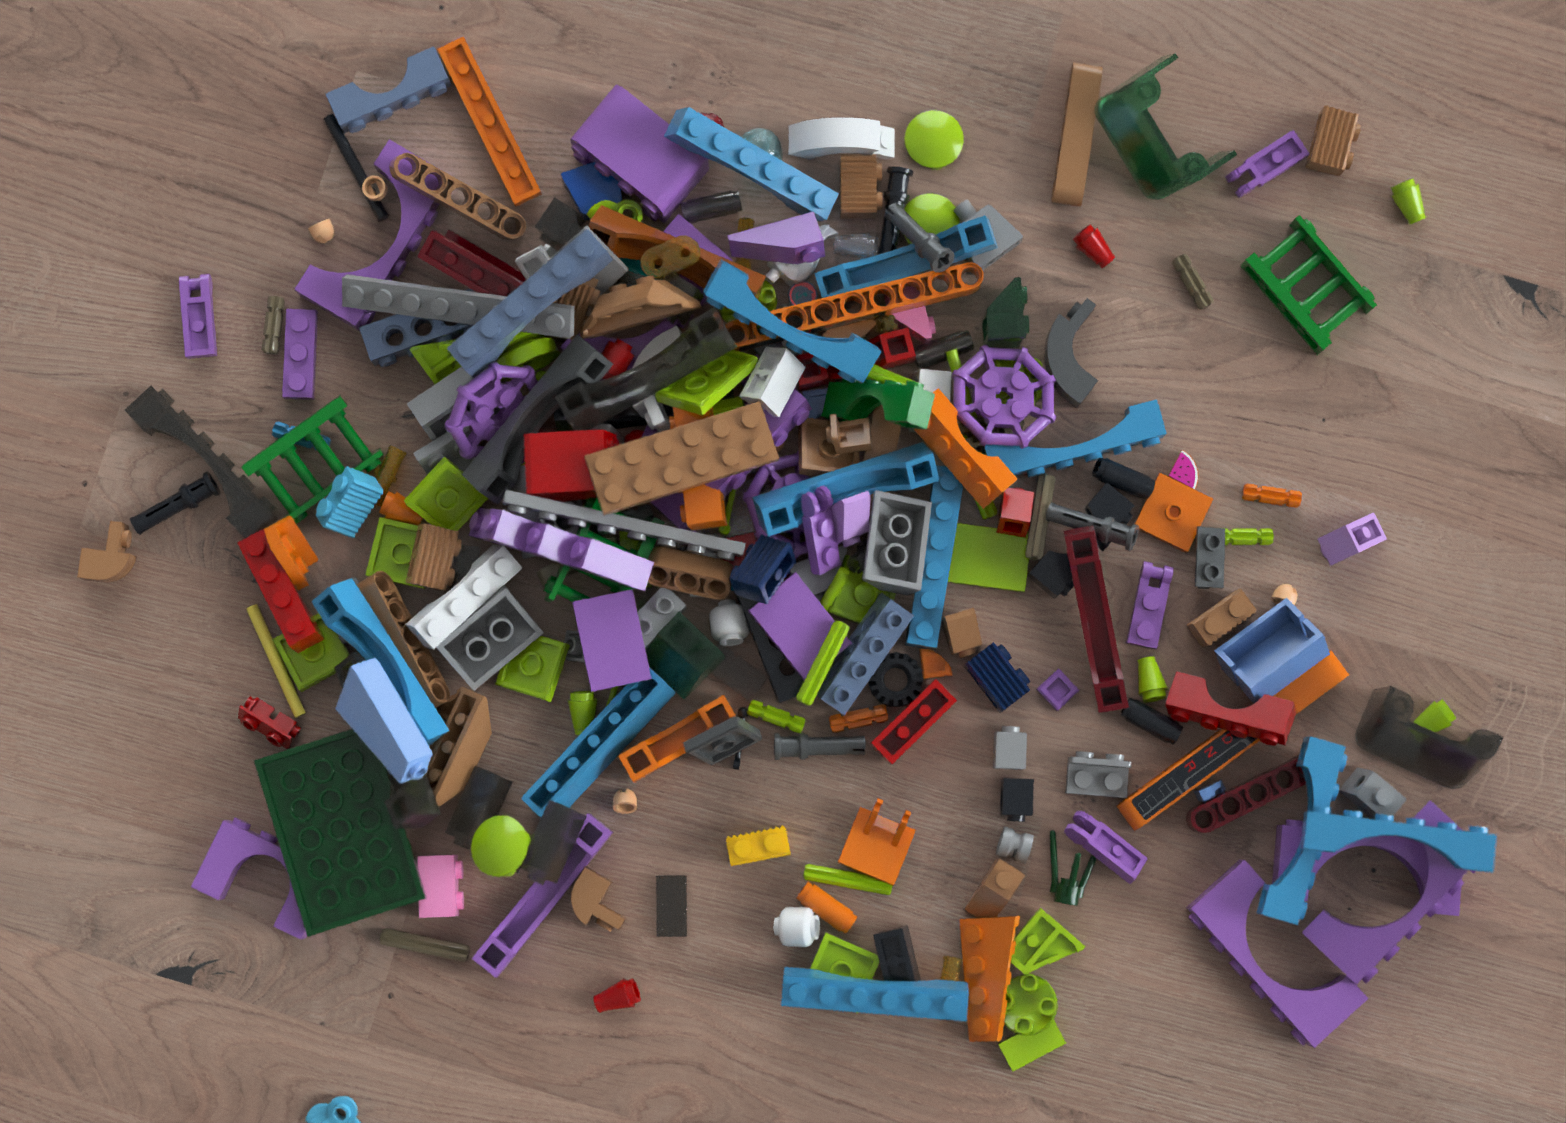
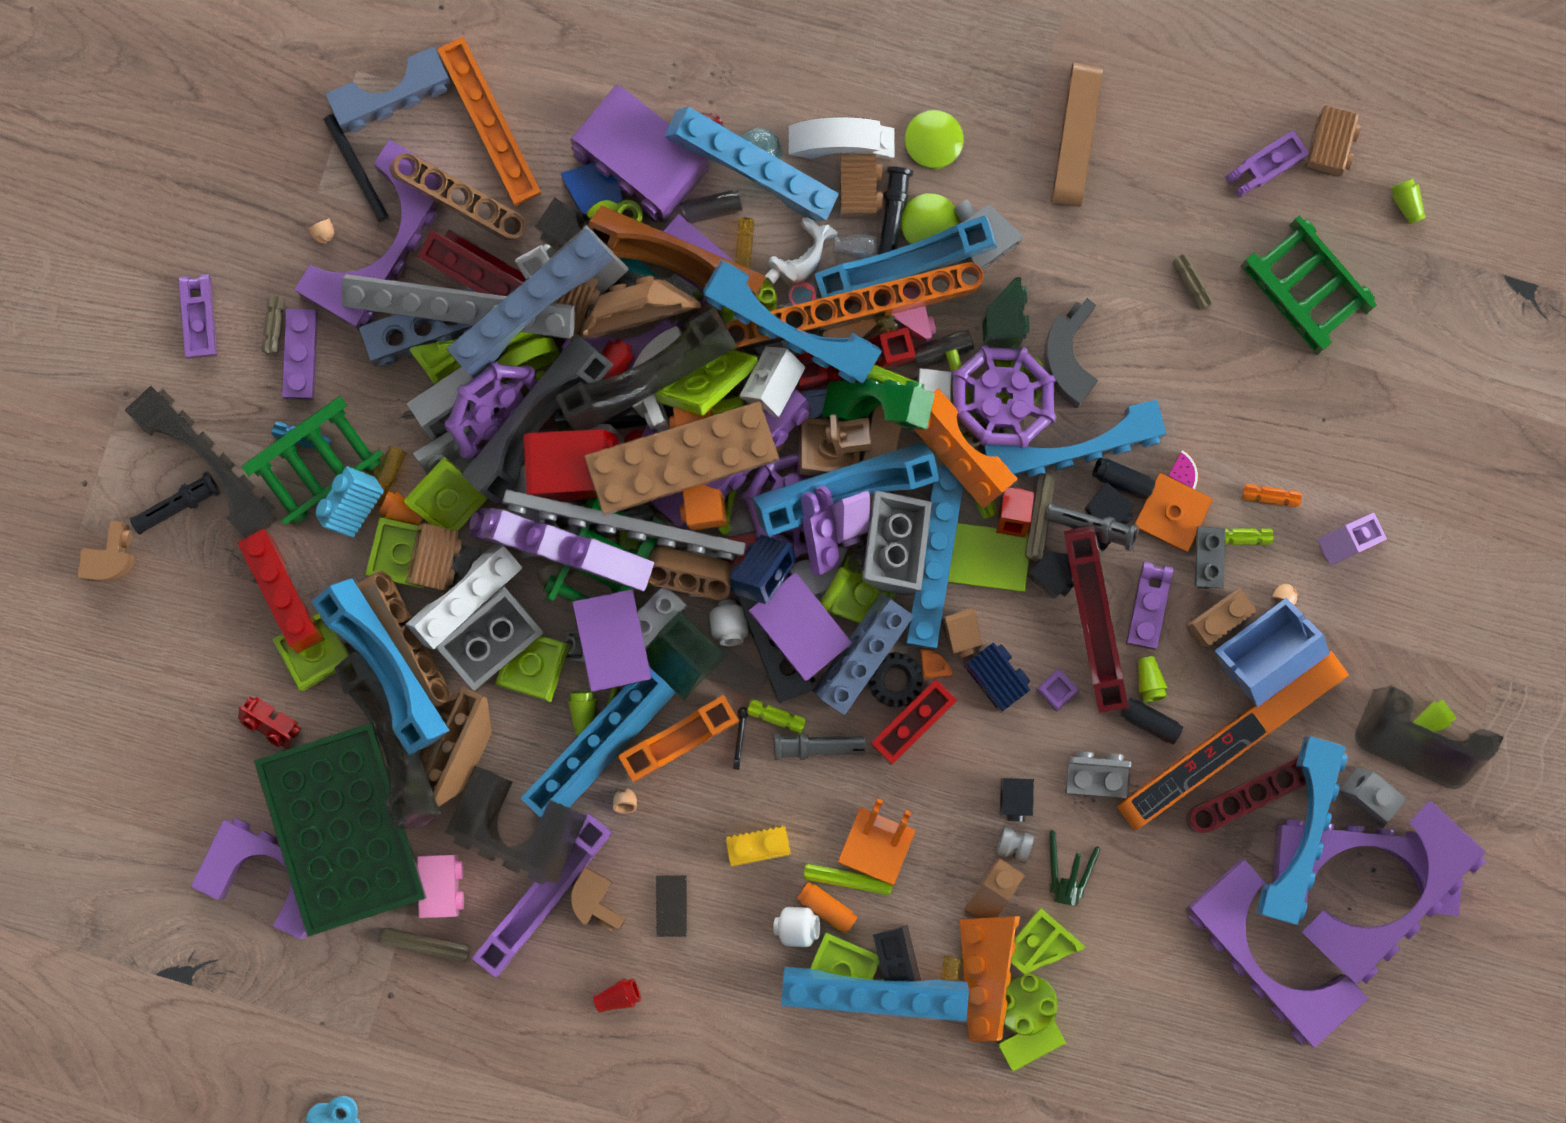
(276, 661): light yellow bar -> none
(291, 550): orange bracket -> none
(368, 190): light nougat hinge -> none
(383, 722): light blue slope -> none
(499, 846): lime dish -> none
(671, 256): clear yellow plate -> none
(722, 740): dark grey tile -> none
(783, 241): medium lavender slope -> none
(822, 663): lime axle -> none
(858, 718): orange axle -> none
(926, 244): dark grey pin -> none
(1009, 749): light grey brick -> none
(1094, 246): red cone -> none
(1106, 846): medium lavender hinge -> none
(1140, 141): clear green windscreen -> none
(1210, 791): medium blue tile -> none
(1267, 719): red arch -> none
(1463, 849): dark azure arch -> none

